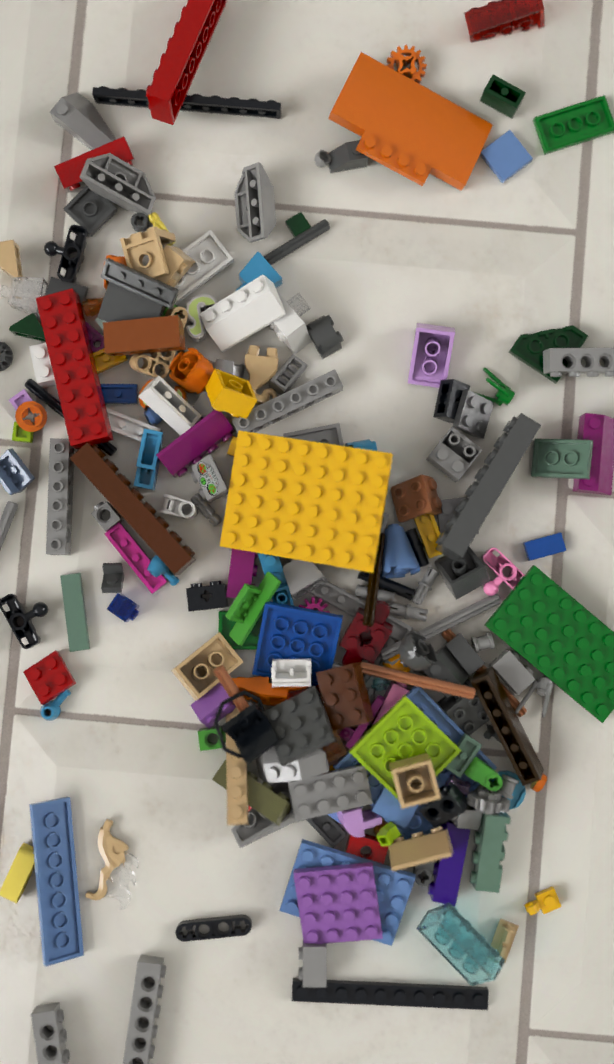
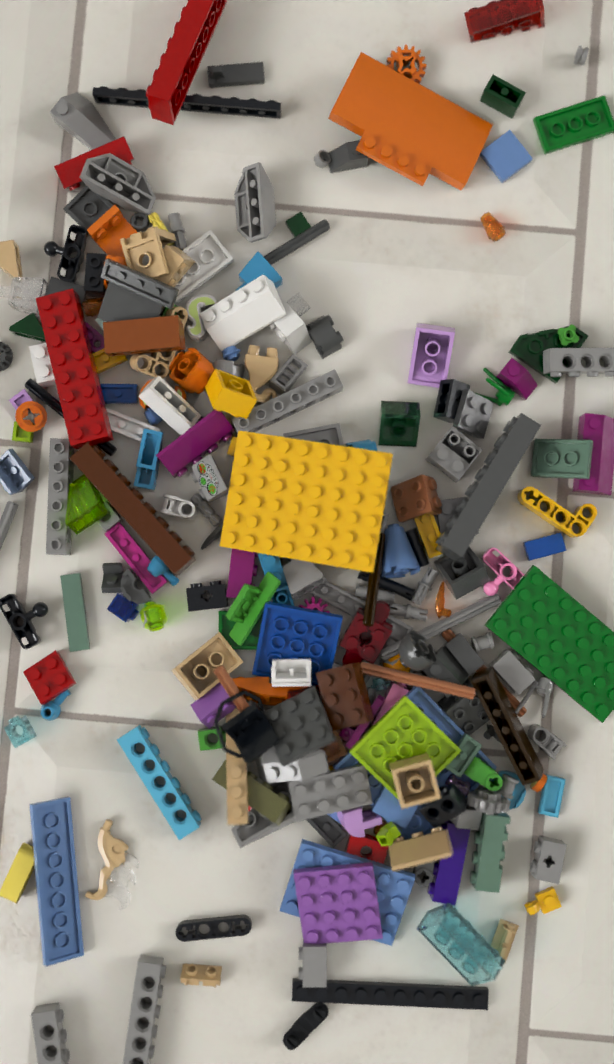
(15, 738): none -> clear light blue brick
(83, 505): none -> clear neon green slope
(93, 282): none -> black brick
(109, 230): none -> orange bracket
(130, 589): none -> dark grey cylinder
(153, 616): none -> clear neon green head
(169, 809): none -> medium azure brick
(177, 229): none -> light grey axle
(193, 973): none -> tan hinge
(213, 536): none -> dark grey bar
(231, 353): none -> medium blue plate
(236, 74): none -> dark grey hinge
(305, 1025): none -> black piece
(399, 423): none -> clear green slope
(439, 603): none -> clear orange bar
(493, 227): none -> clear orange cone
(517, 378): none -> magenta slope
(547, 742): none -> light grey piece
(551, 796): none -> medium azure tile
(551, 869): none -> light grey brick
(554, 508): none -> yellow beam
(562, 332): none -> bright green plate
(581, 55): none -> light grey bush

